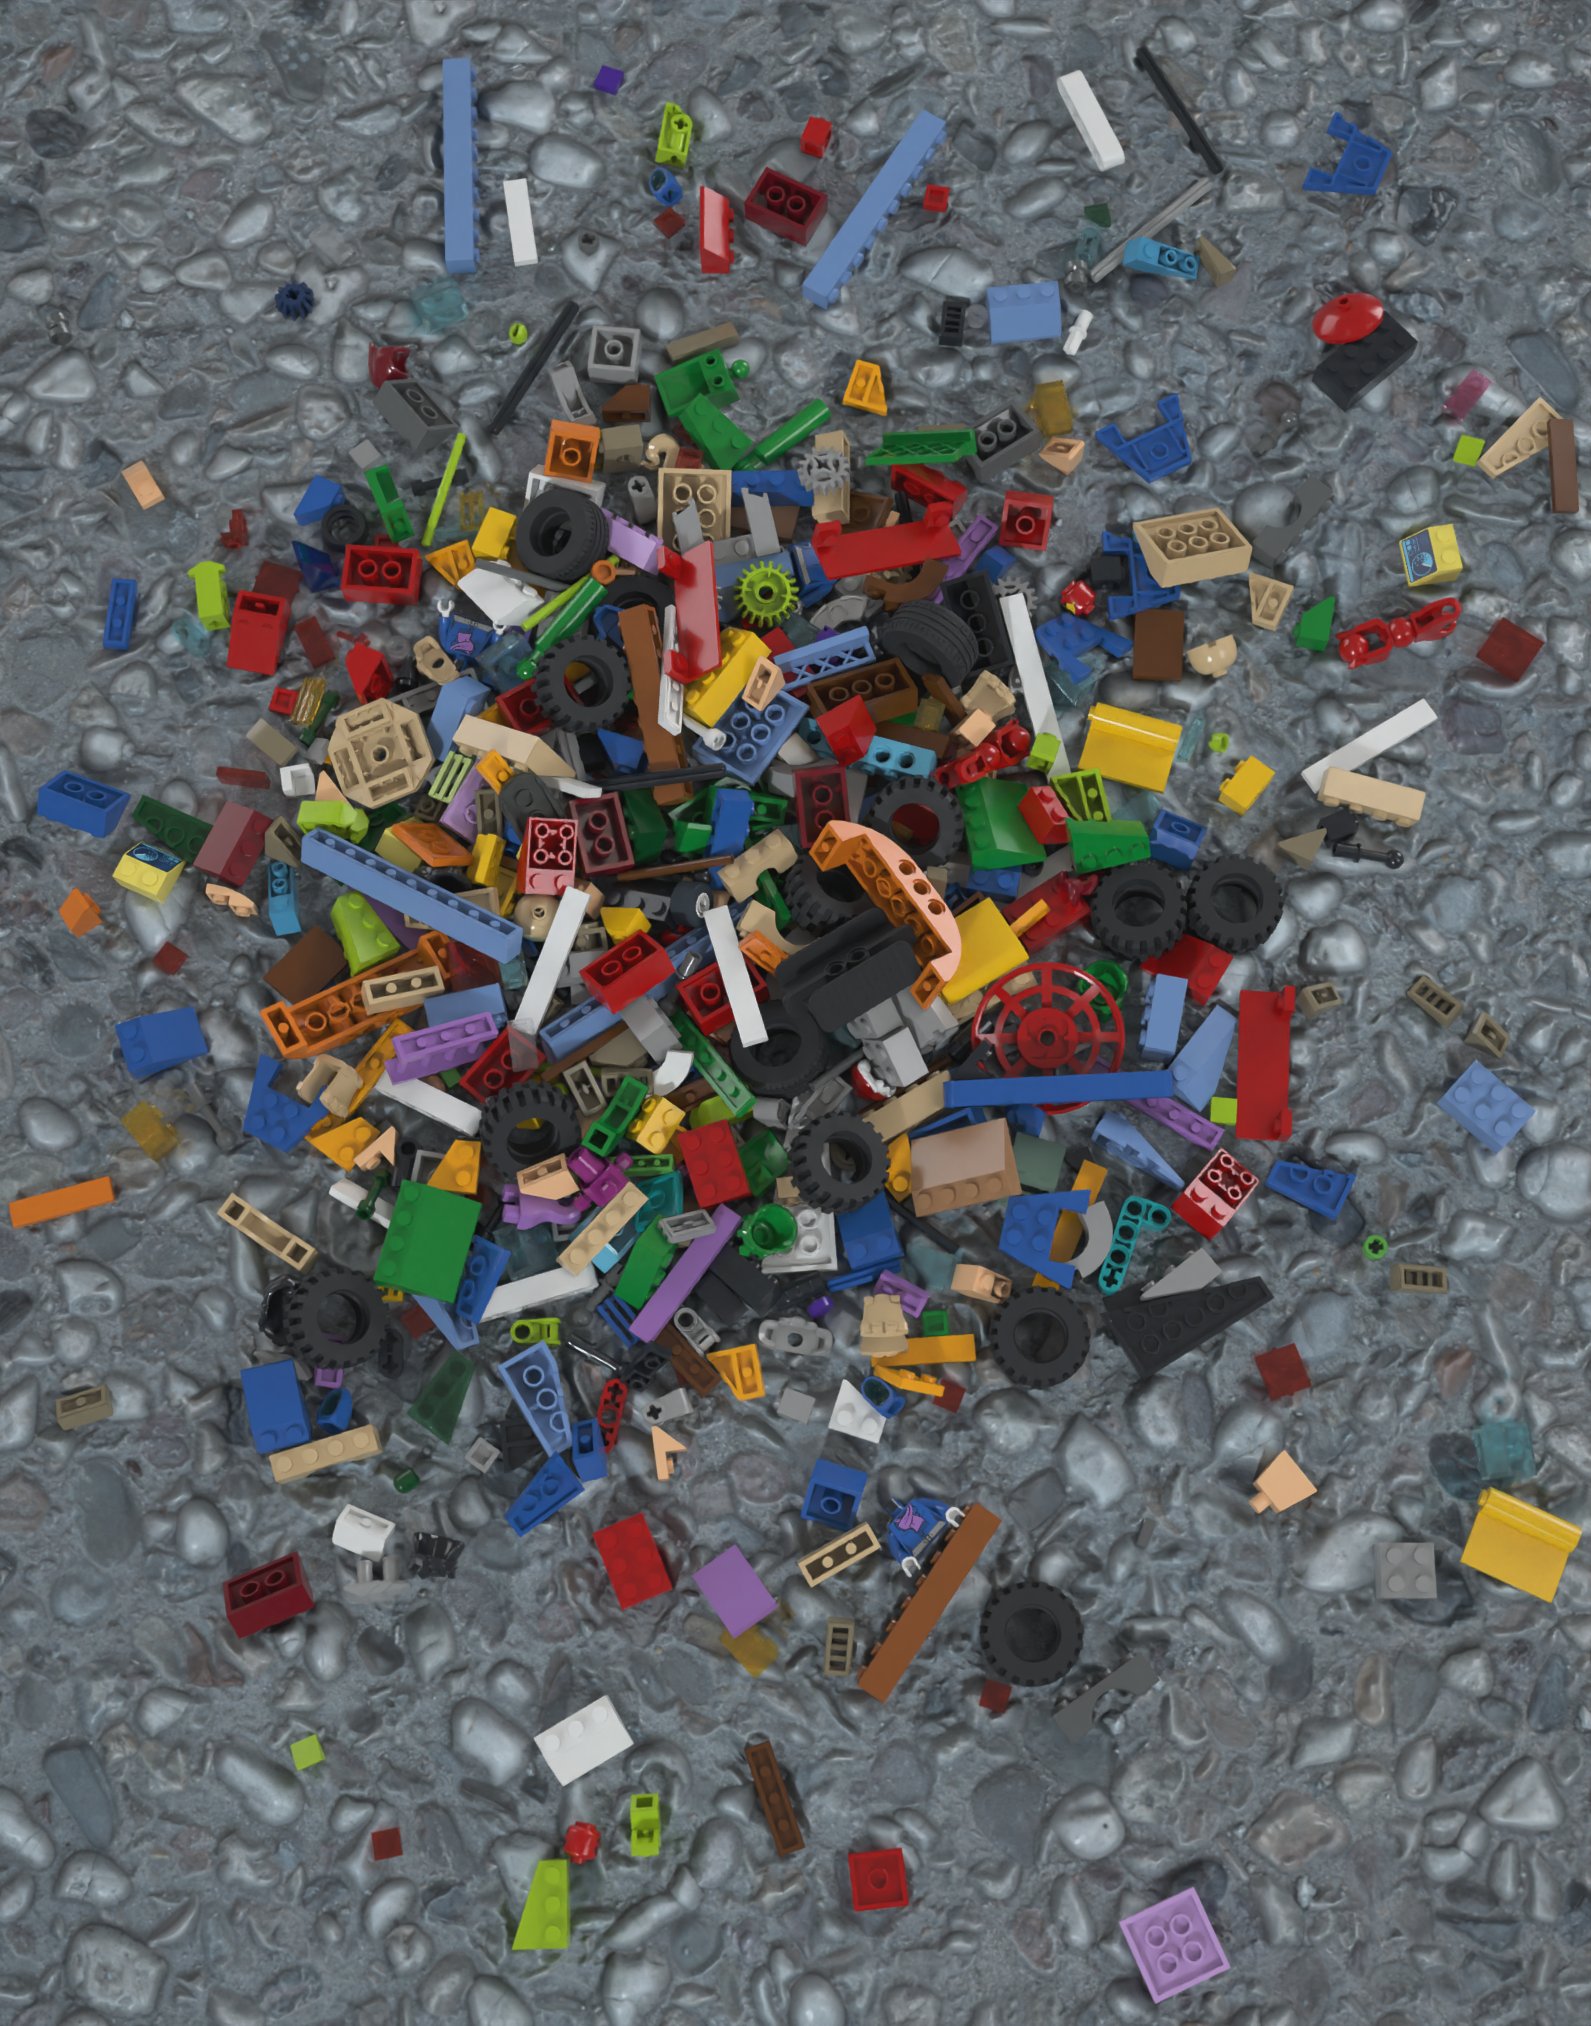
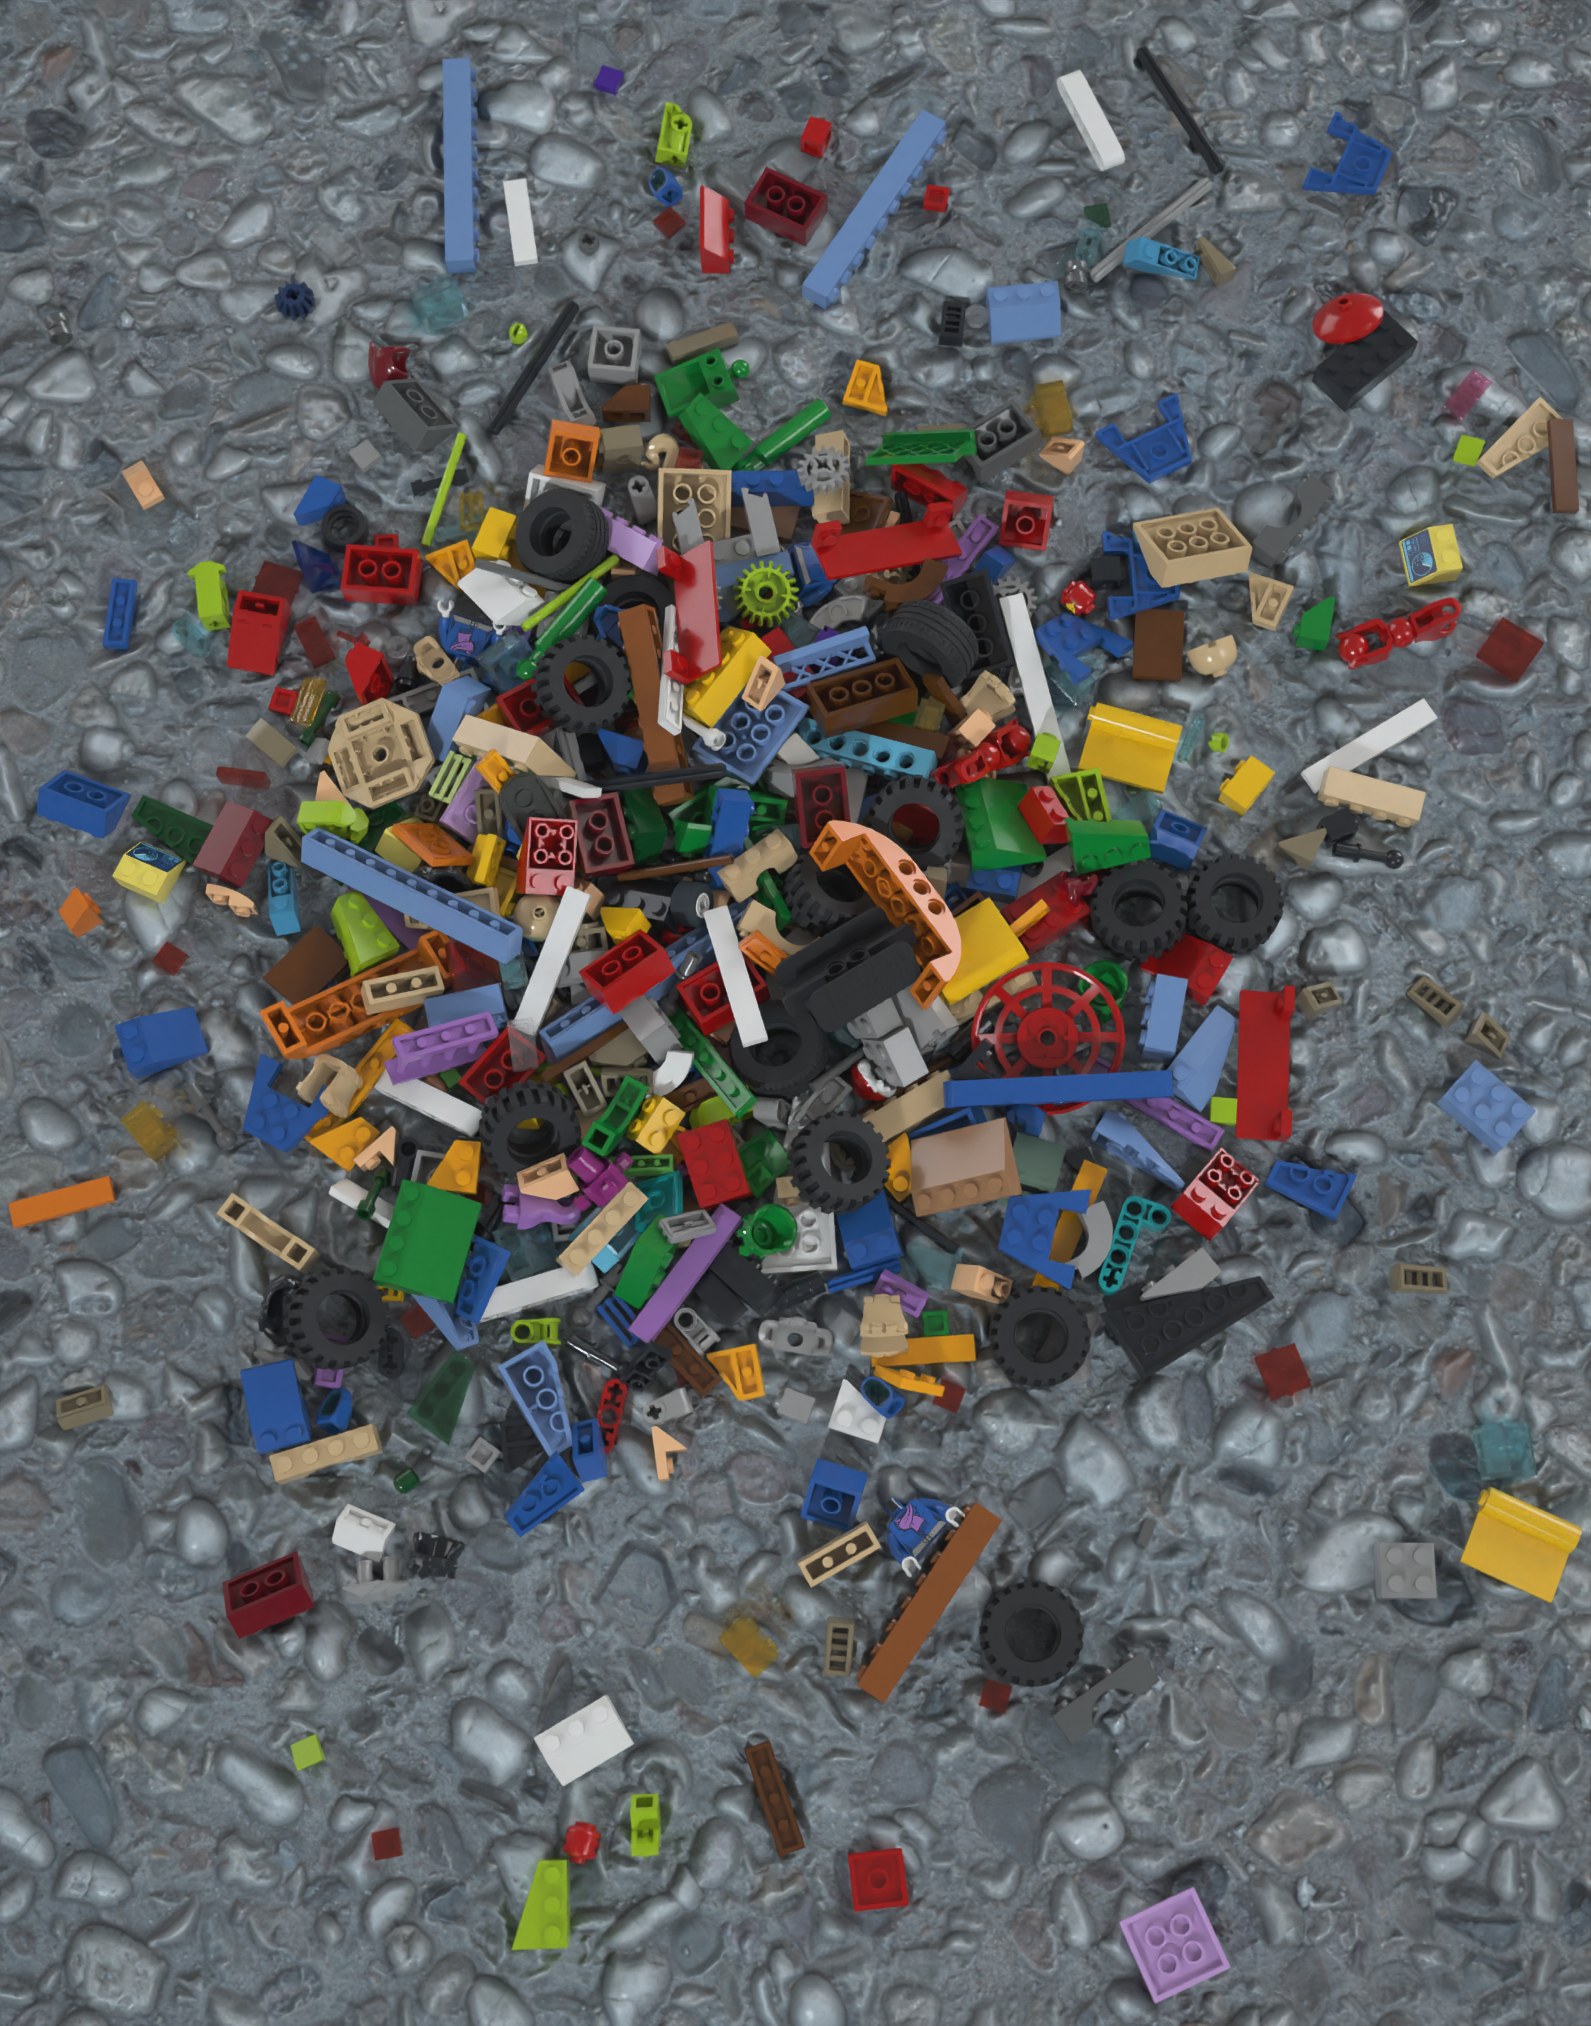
(238, 531): clear red bracket -> none
(298, 781): white panel -> none
(393, 513): green panel -> none
(603, 572): orange tile -> none
(632, 1561): red brick -> none
(735, 1591): medium lavender tile -> none
(820, 1307): dark purple tile -> none
(848, 730): red slope -> none
(1077, 332): white axle -> none
(1281, 1485): light nougat torso -> none
(1381, 1241): bright green bush -> none

